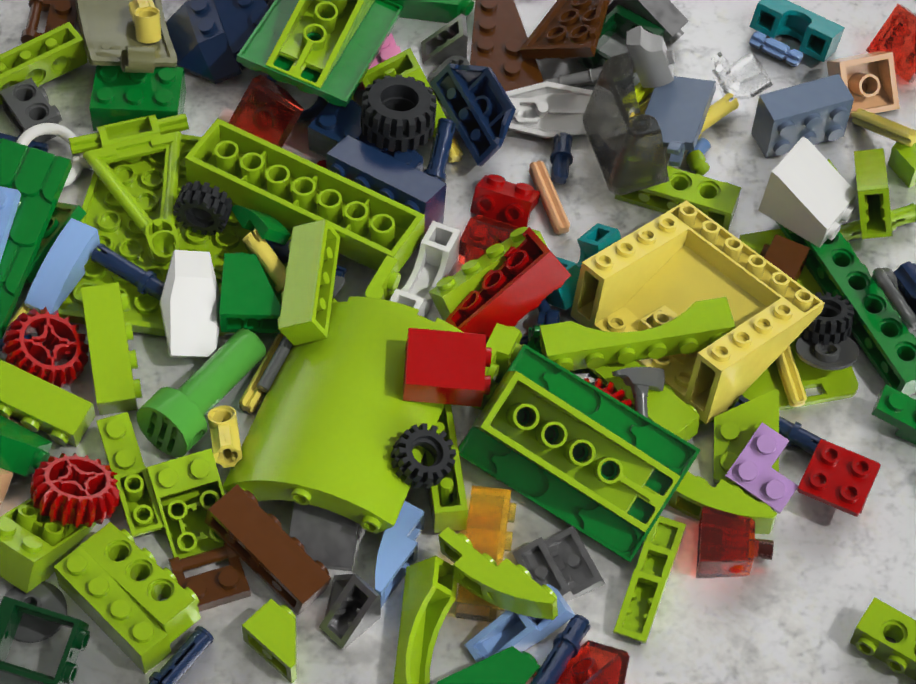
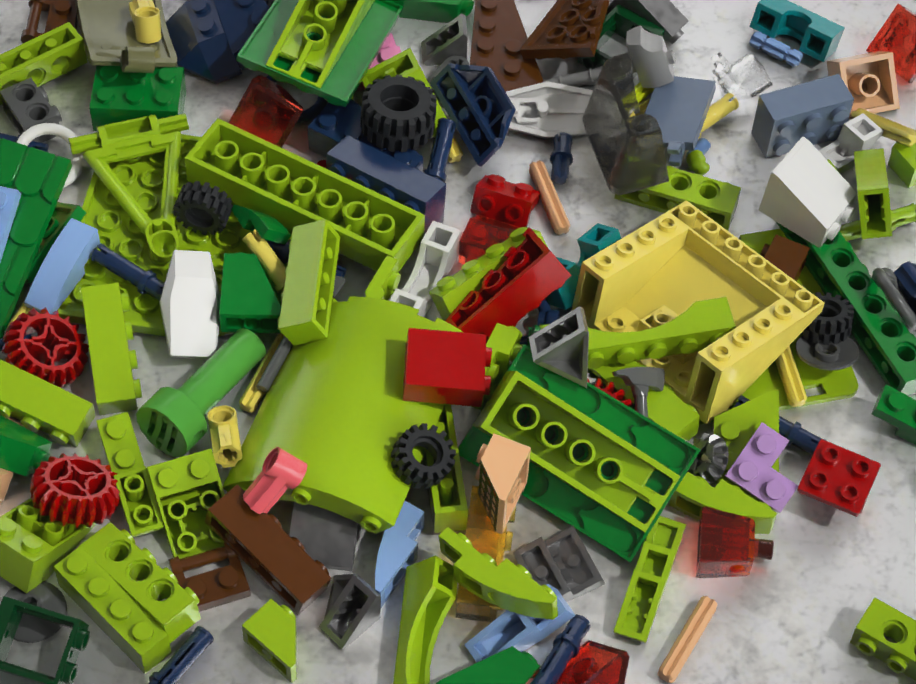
(278, 474): none -> coral piece
(502, 477): none -> light nougat slope
(564, 346): none -> flat silver slope
(687, 639): none -> light nougat axle
(717, 451): none -> flat silver gear
(855, 135): none -> white slope

